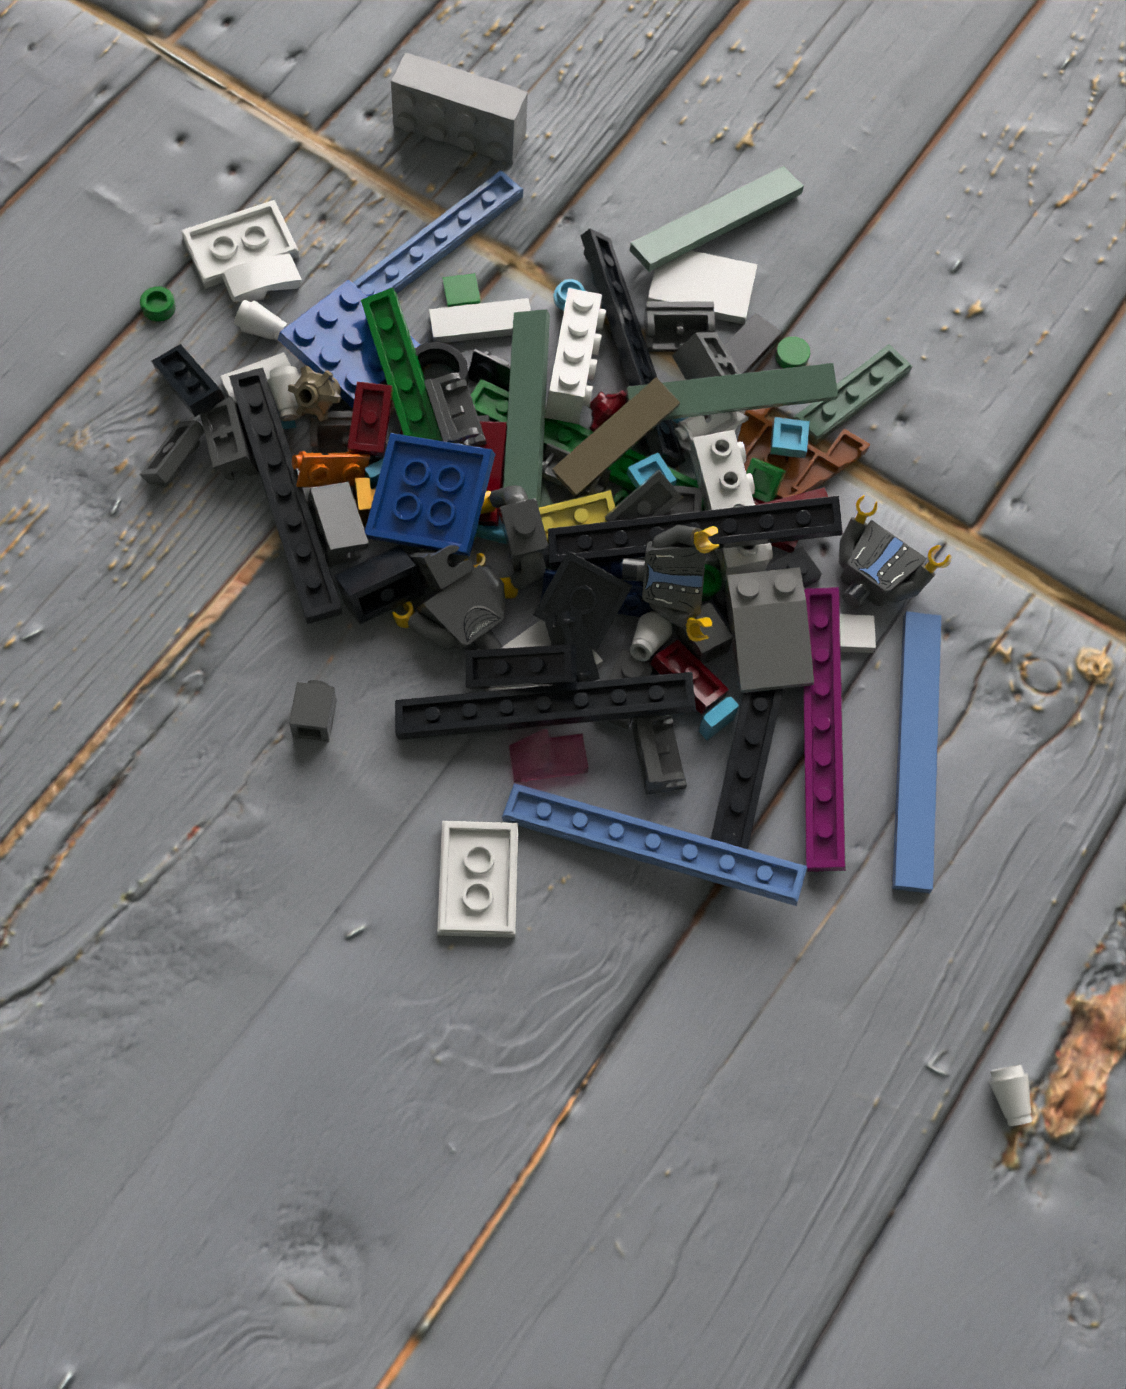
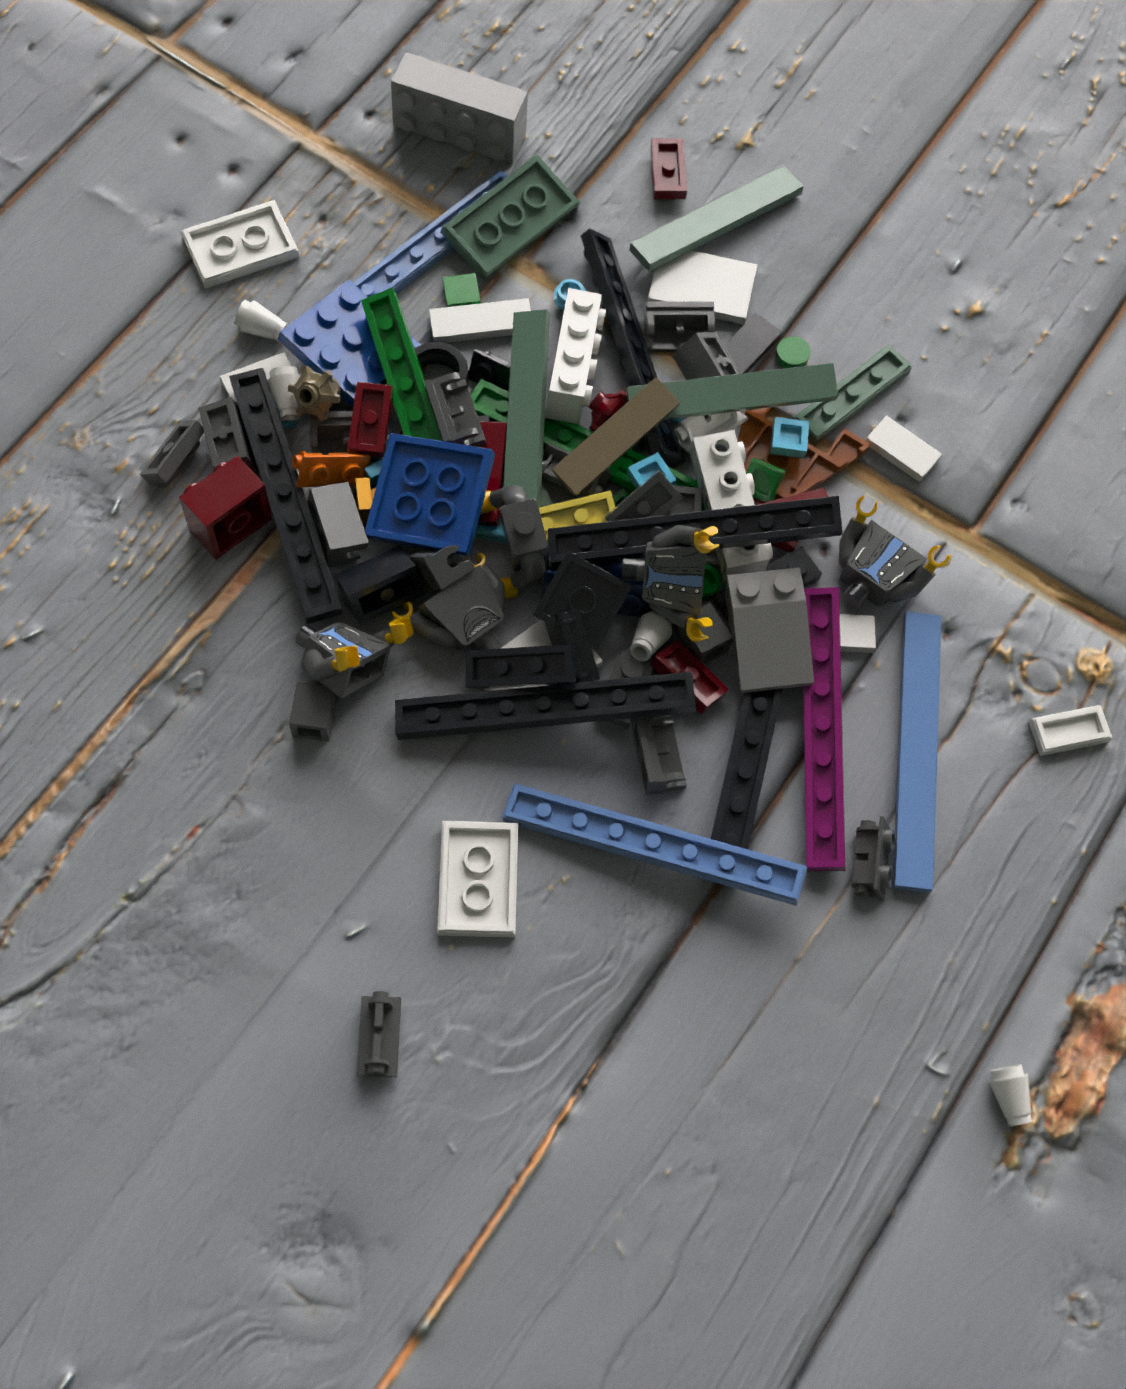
(157, 304): green tile -> none
(188, 380): black plate -> none
(226, 507): none -> dark red brick
(256, 277): white slope -> none
(347, 657): none -> dark grey torso
(379, 1035): none -> dark grey hinge
(510, 217): none -> sand green tile
(547, 757): clear pink slope -> none
(668, 168): none -> plate
(718, 717): medium azure tile -> none
(876, 844): none -> dark grey hinge
(903, 448): none -> white tile
(1070, 730): none -> white tile

